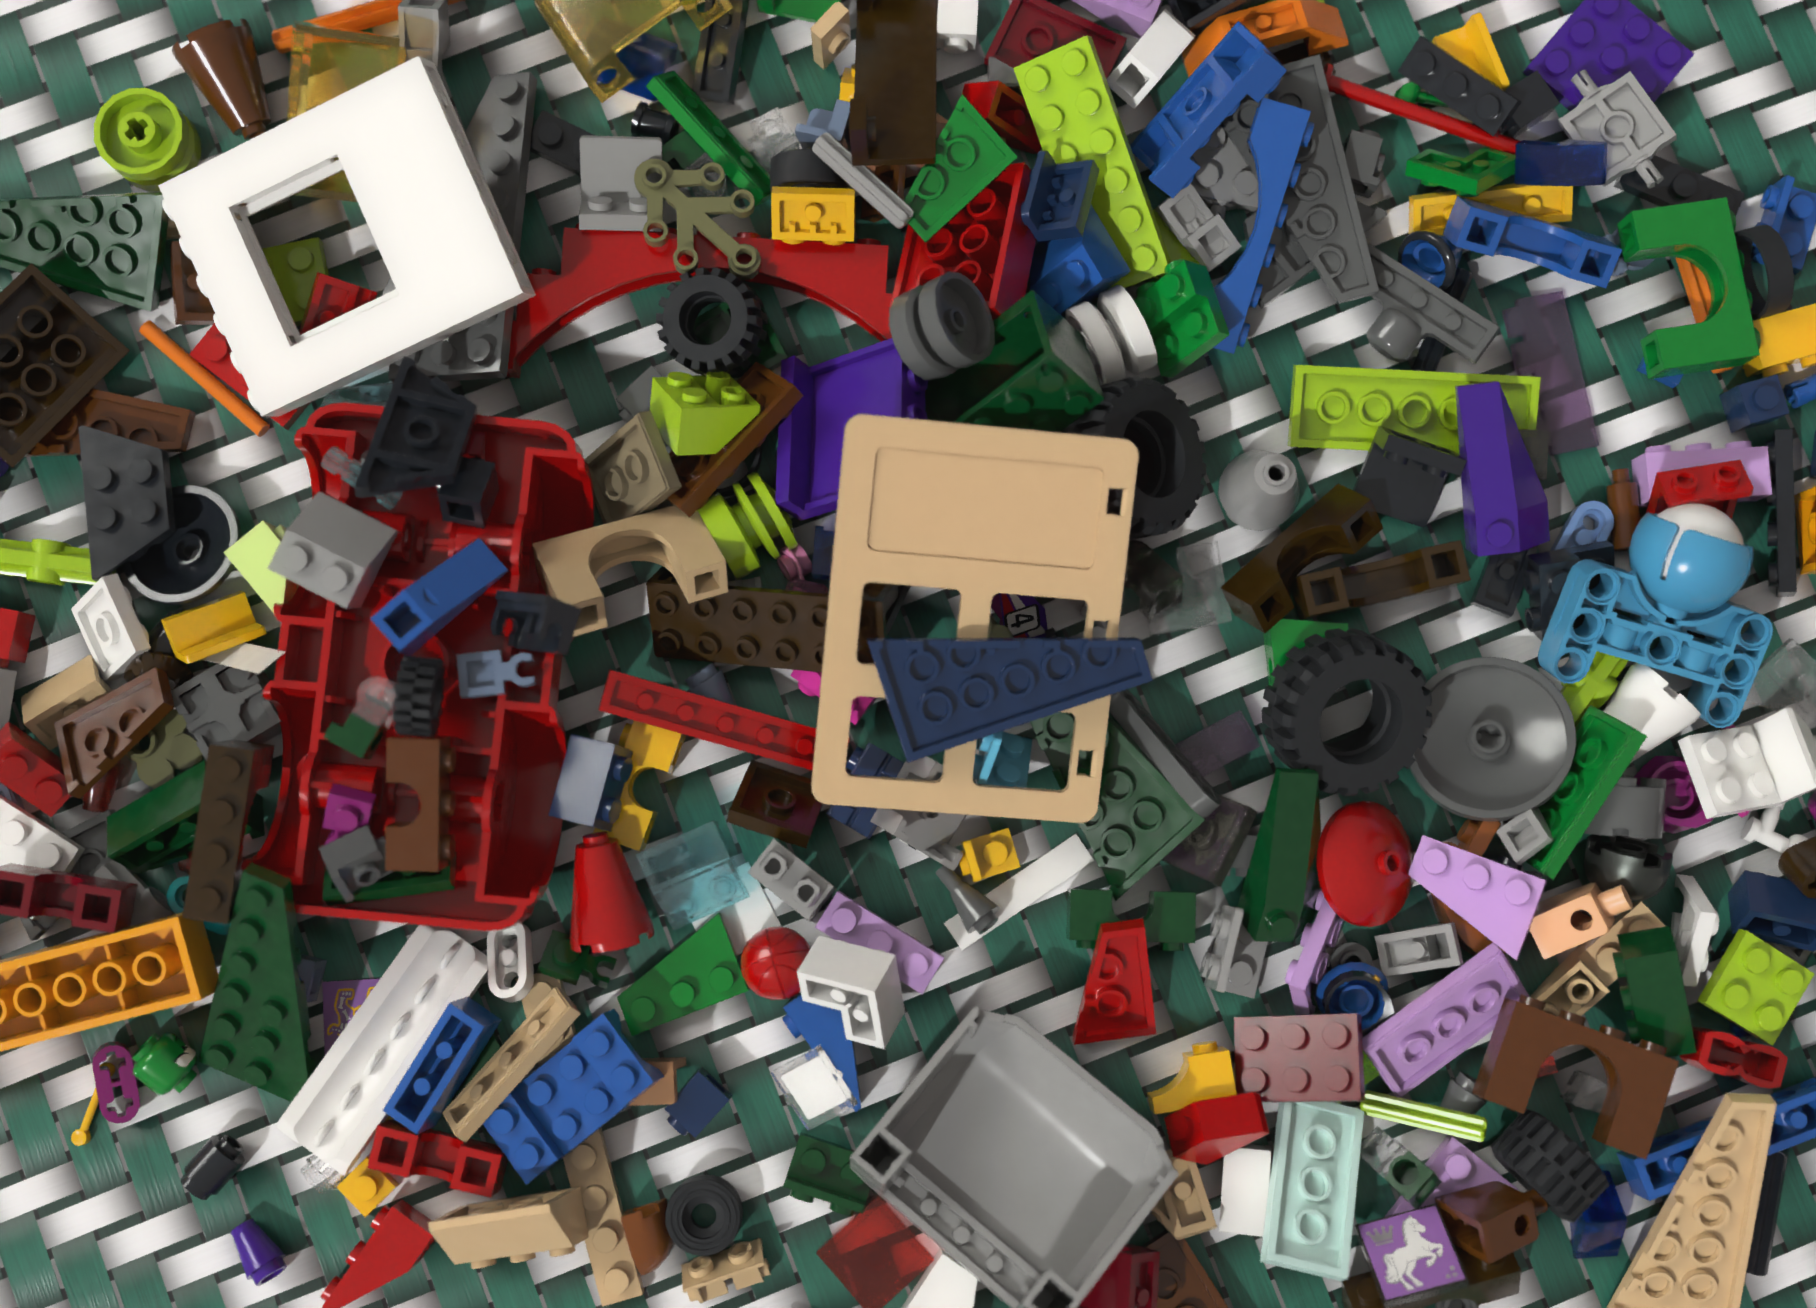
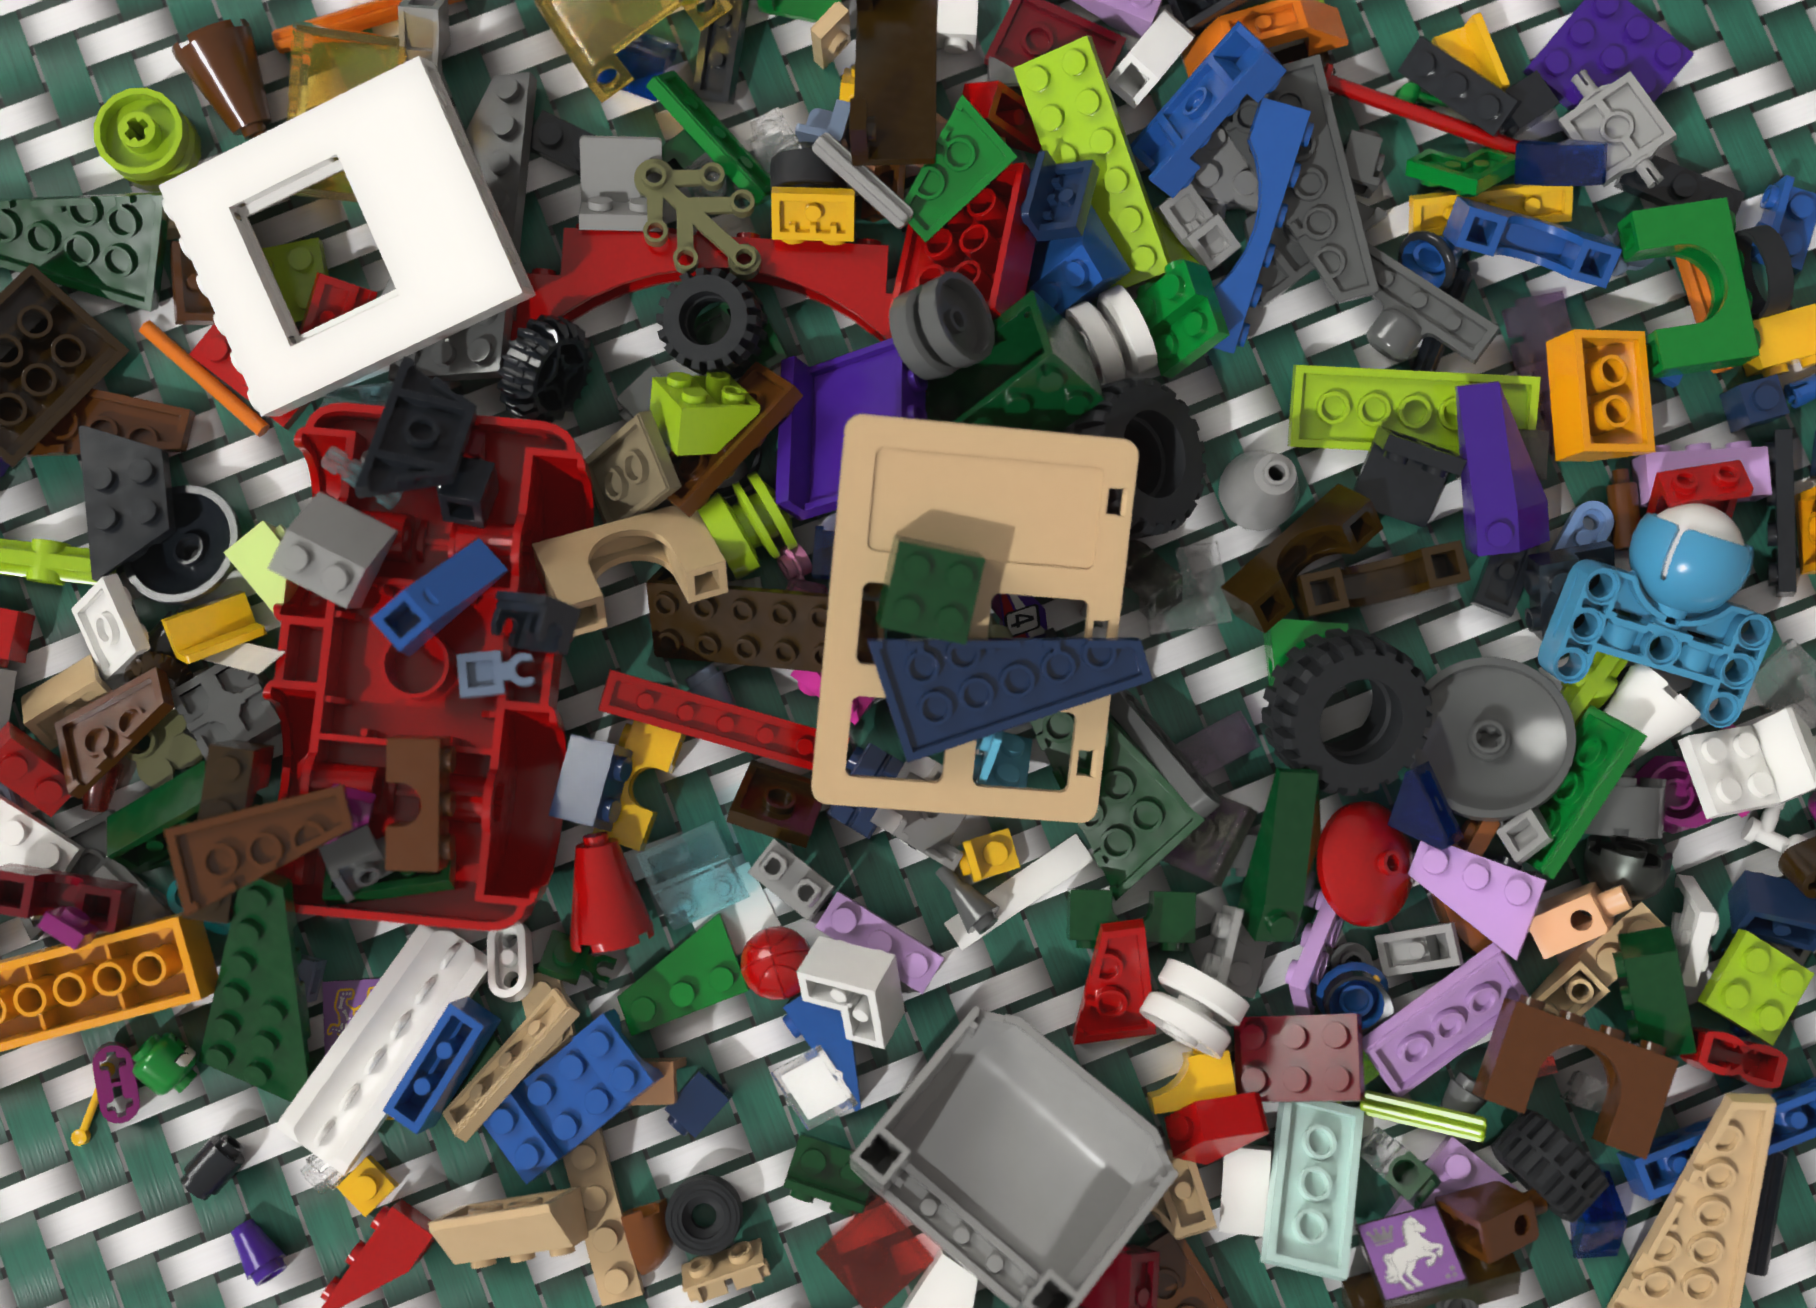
(69, 926): none -> magenta plate
(240, 847): none -> reddish brown wing
(368, 719): leg -> none
(419, 696): black tyre -> none
(468, 1165): red arch -> none
(545, 369): none -> black gear
(653, 123): black bush -> none
(930, 589): none -> dark green brick
(1197, 1003): none -> white wheel
(1424, 810): none -> clear blue slope
(1600, 395): none -> light orange slope

